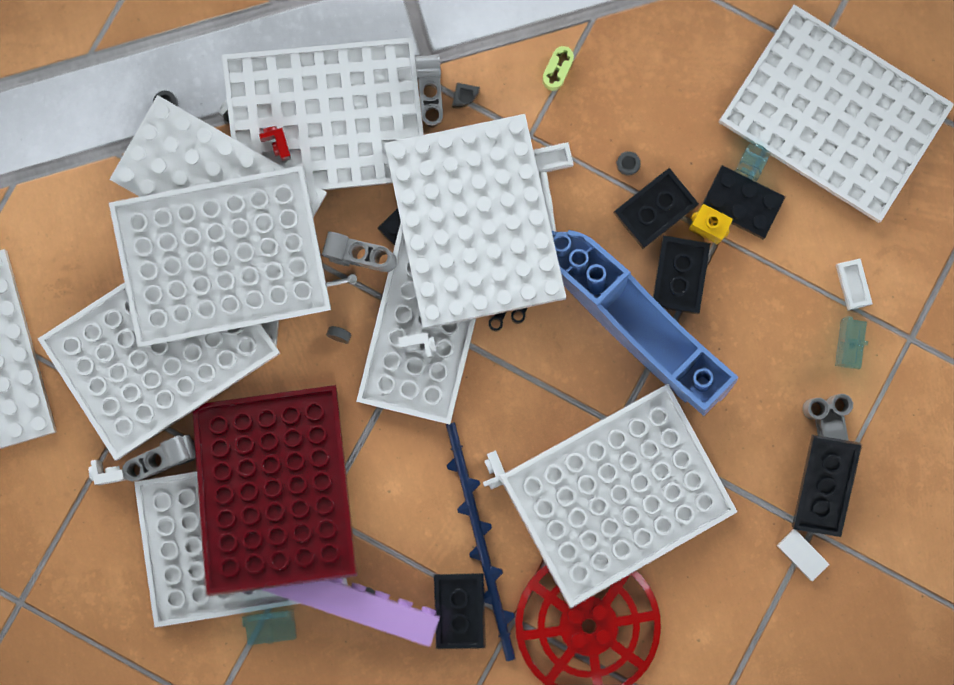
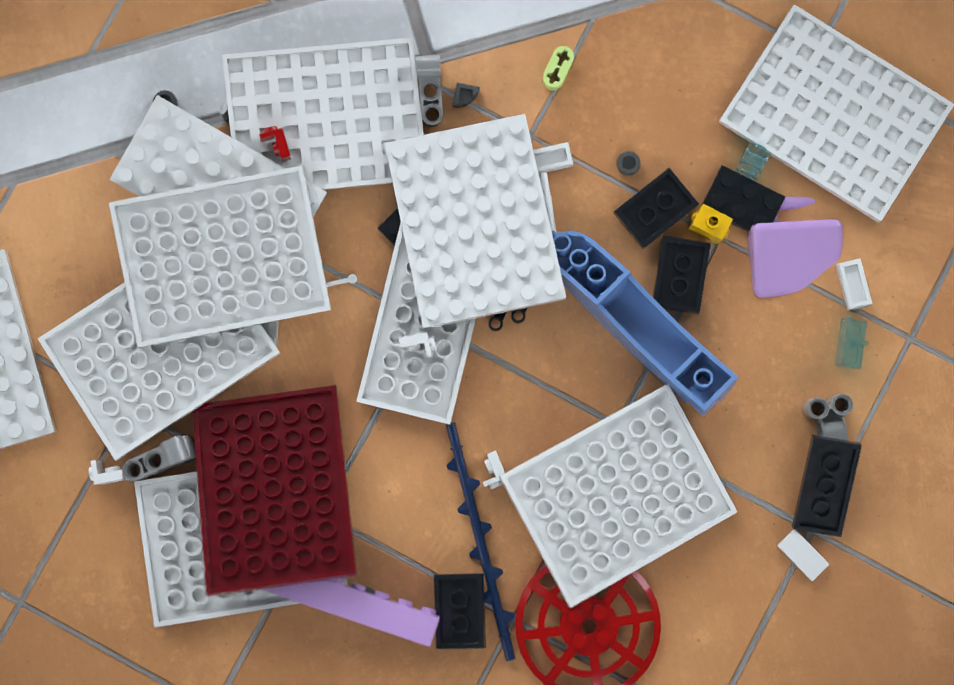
(270, 627): clear light blue panel -> none
(338, 334): dark grey tile -> none
(345, 250): light grey piece -> none
(792, 253): none -> lavender piece

